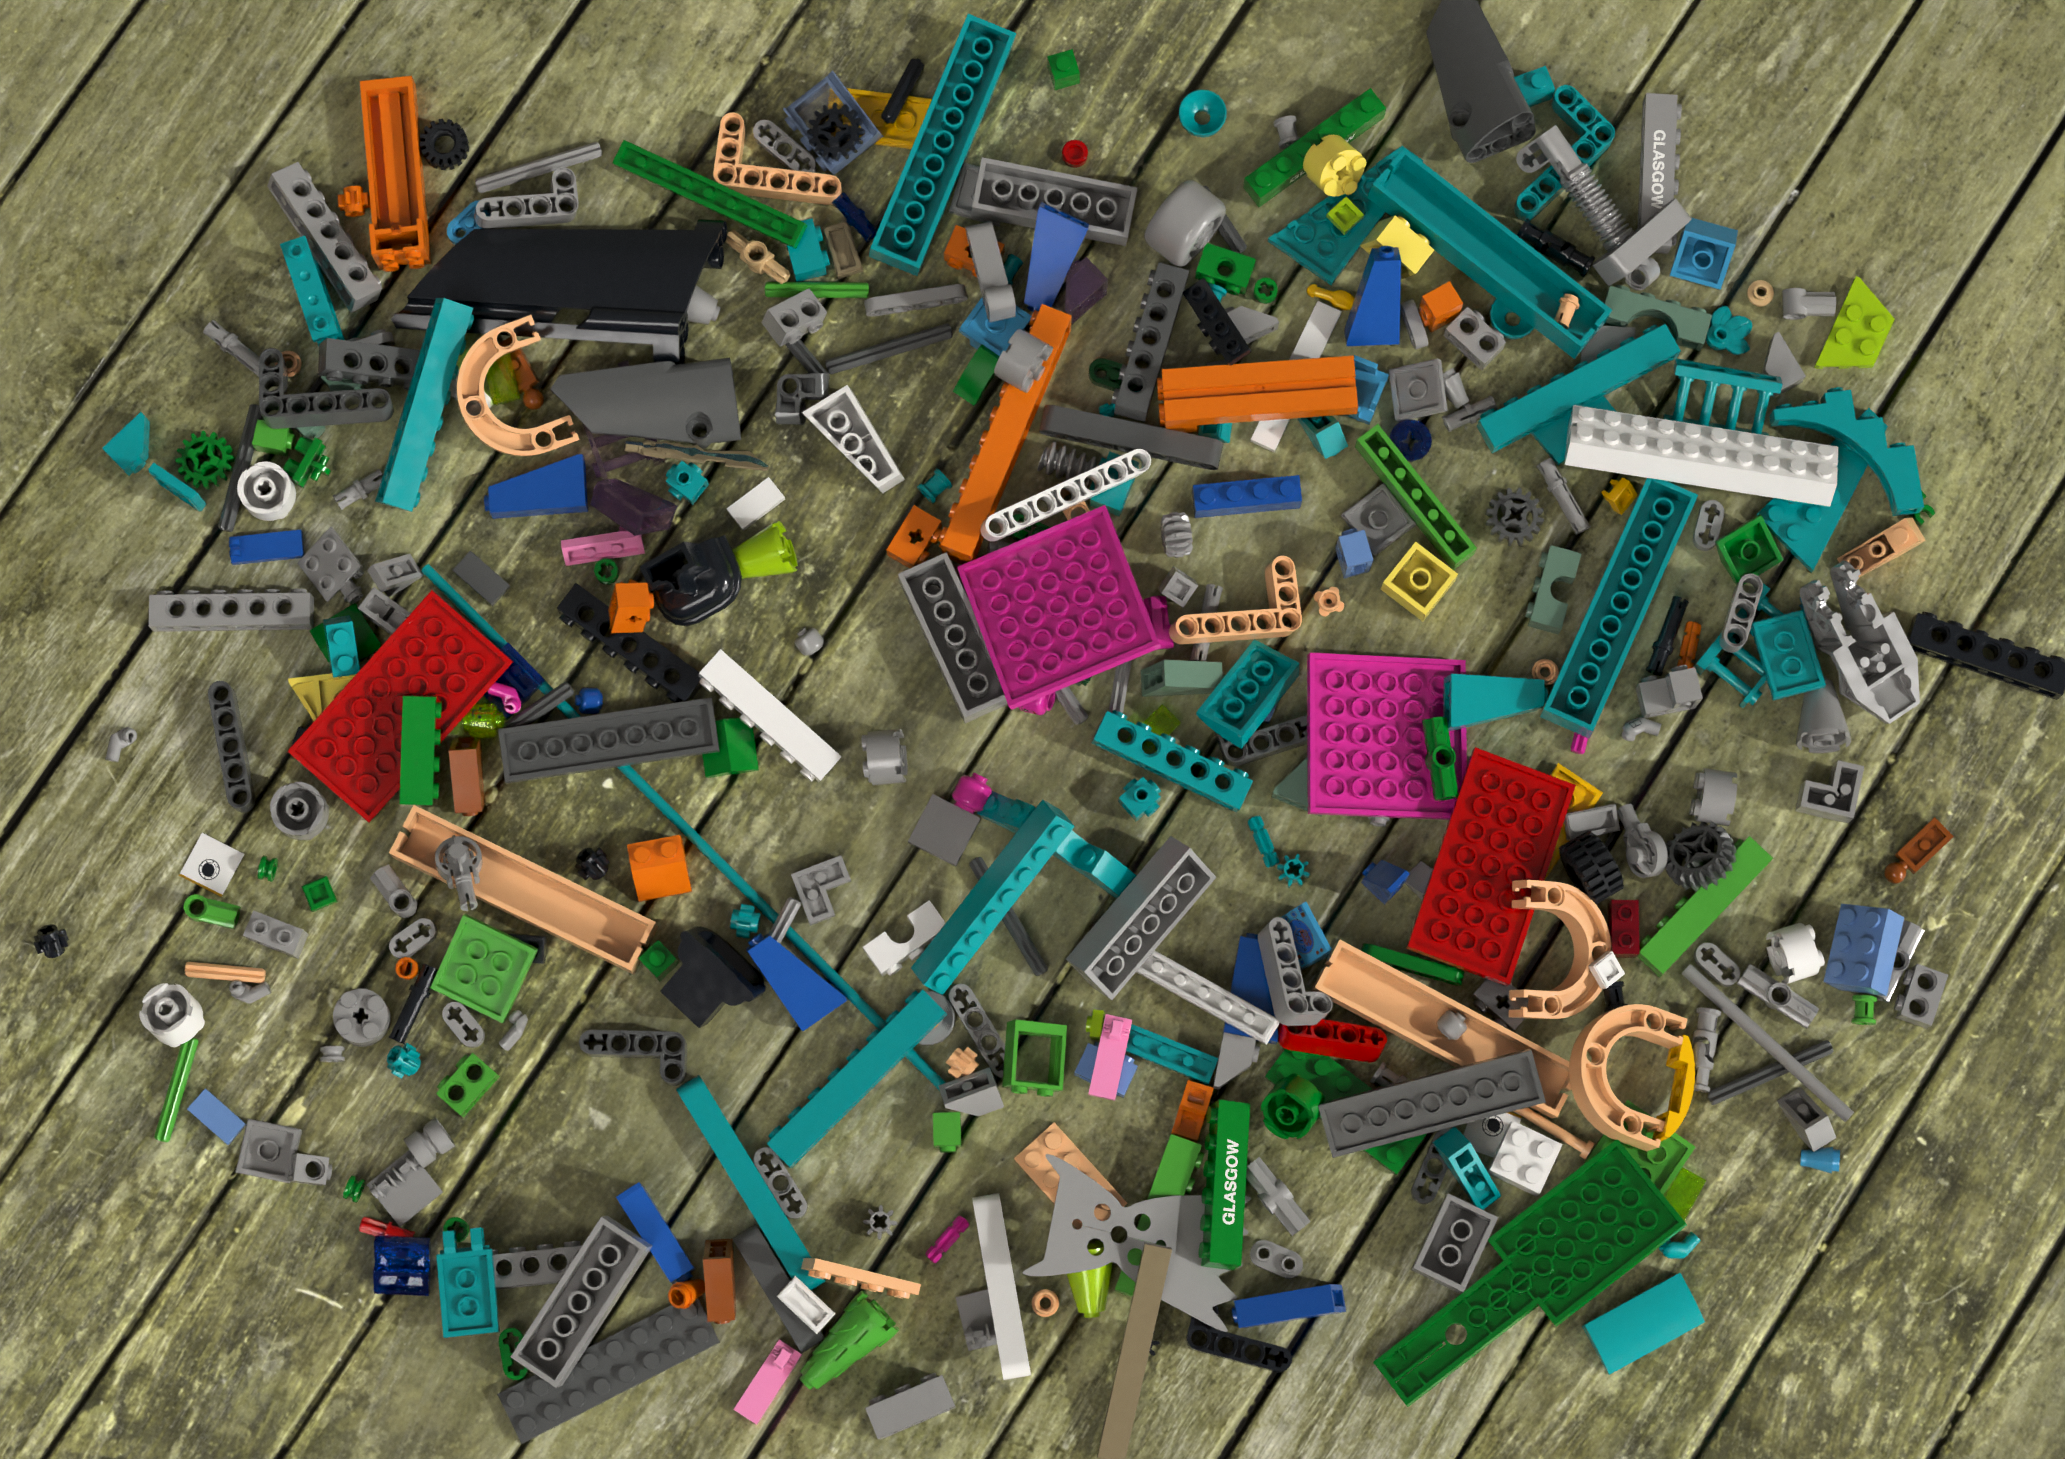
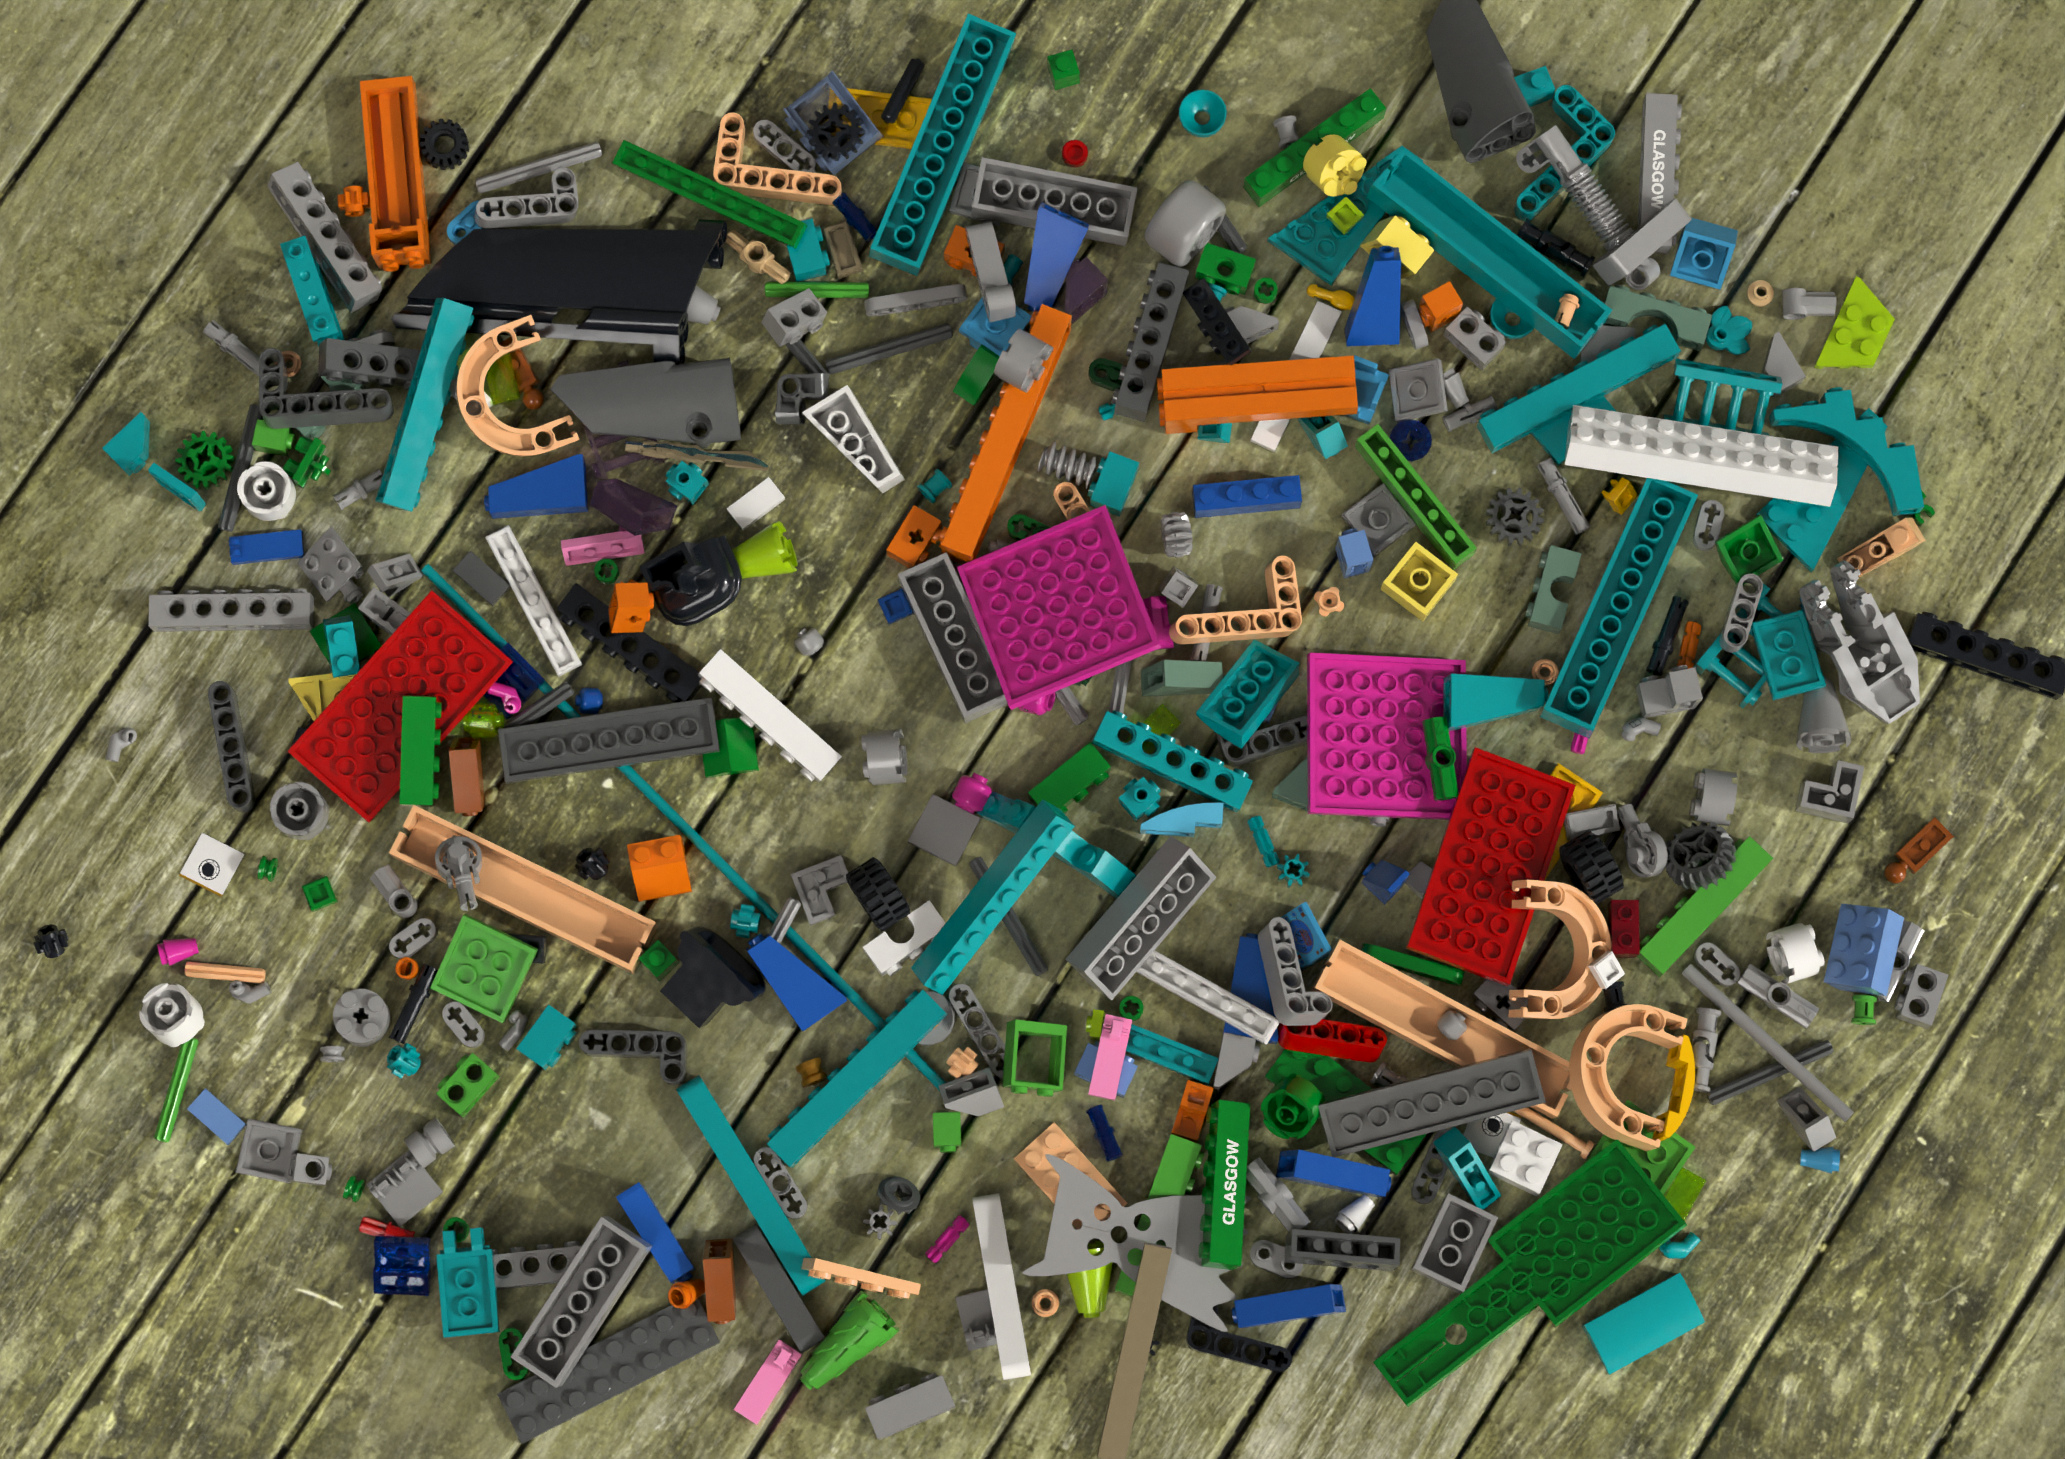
(176, 950): none -> dark pink cone
(214, 911): bright green piece -> none
(275, 934): light grey brick -> none
(533, 601): none -> white tile
(548, 1038): none -> teal brick
(806, 1305): white tile -> none
(811, 1072): none -> pearl gold wheel
(878, 894): none -> black tyre
(895, 606): none -> blue tile
(906, 1191): none -> dark grey gear
(1072, 779): none -> green brick
(1074, 485): white beam -> none
(1104, 1133): none -> clear blue pin
(1129, 435): dark grey beam -> none
(1134, 1000): none -> green bush
(1184, 819): none -> medium azure slope
(1333, 1173): none -> blue slope
(1342, 1250): none -> dark grey brick
(1353, 1215): none -> white cone

